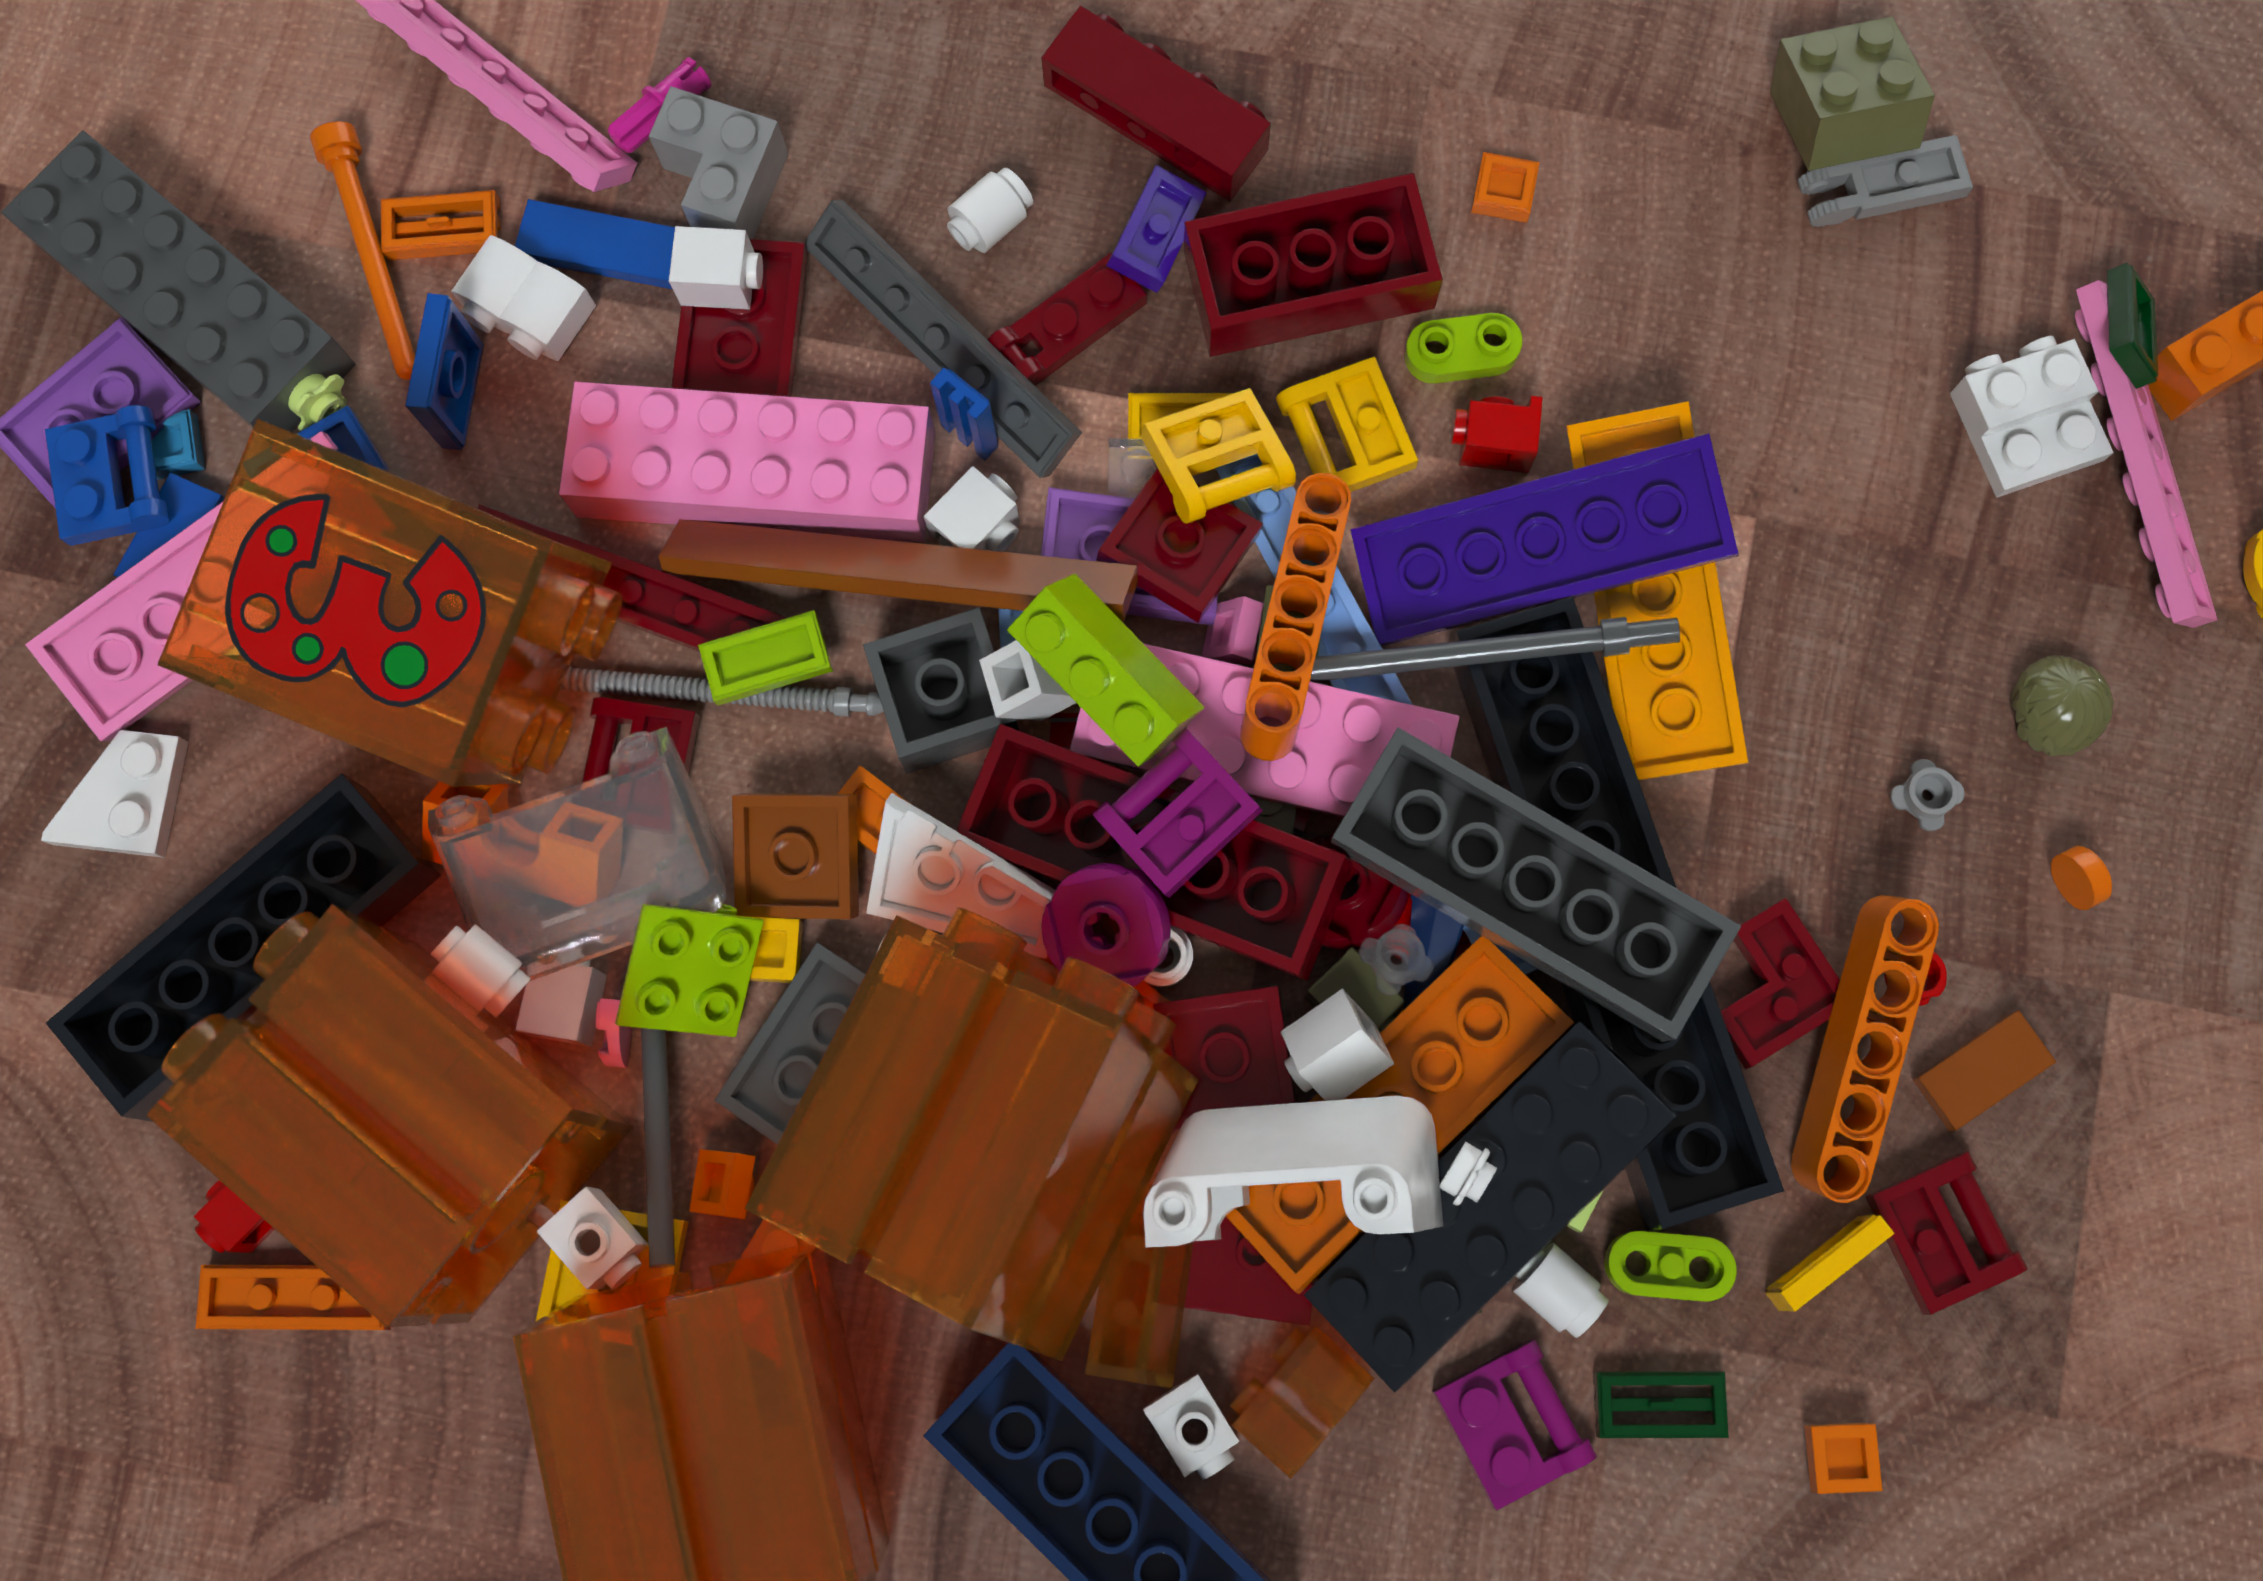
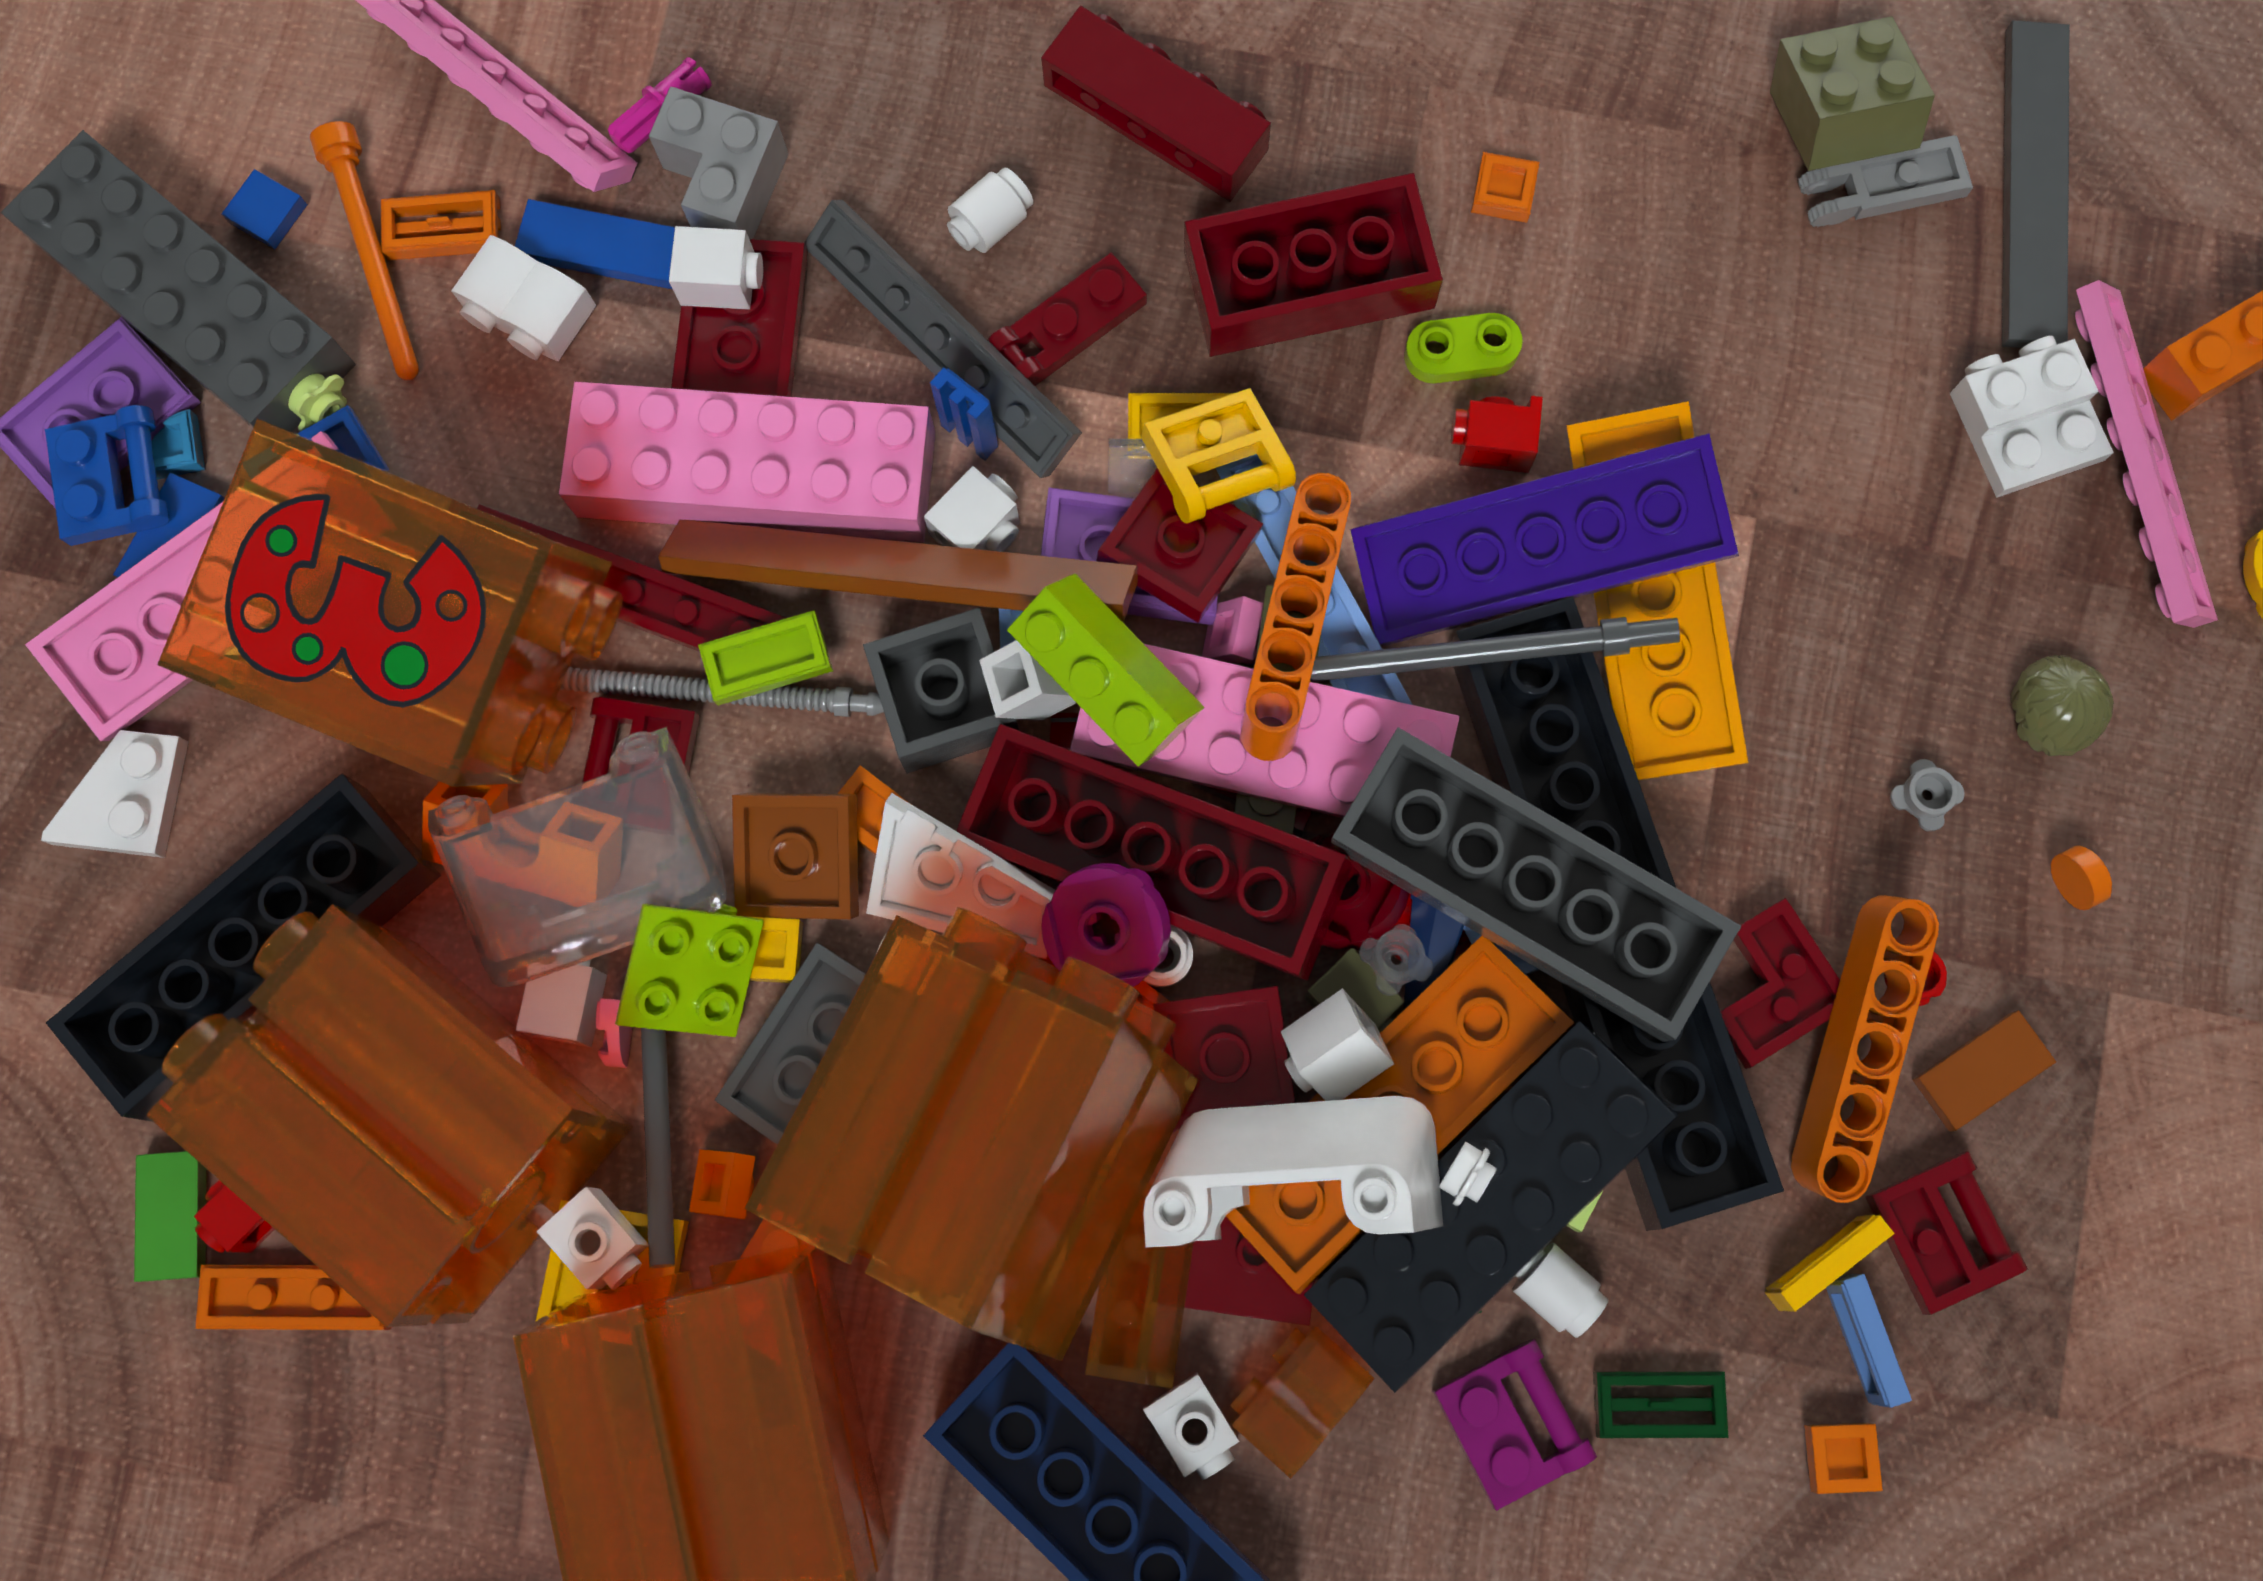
(167, 1197): none -> bright green tile
(264, 209): none -> blue tile
(444, 372): blue plate -> none
(479, 969): brick -> none
(1156, 229): dark purple plate -> none
(1191, 826): magenta plate -> none
(1364, 421): yellow plate -> none
(1668, 1266): lime plate -> none
(1868, 1341): none -> medium blue tile
(2035, 183): none -> dark grey tile
(2132, 325): dark green tile -> none

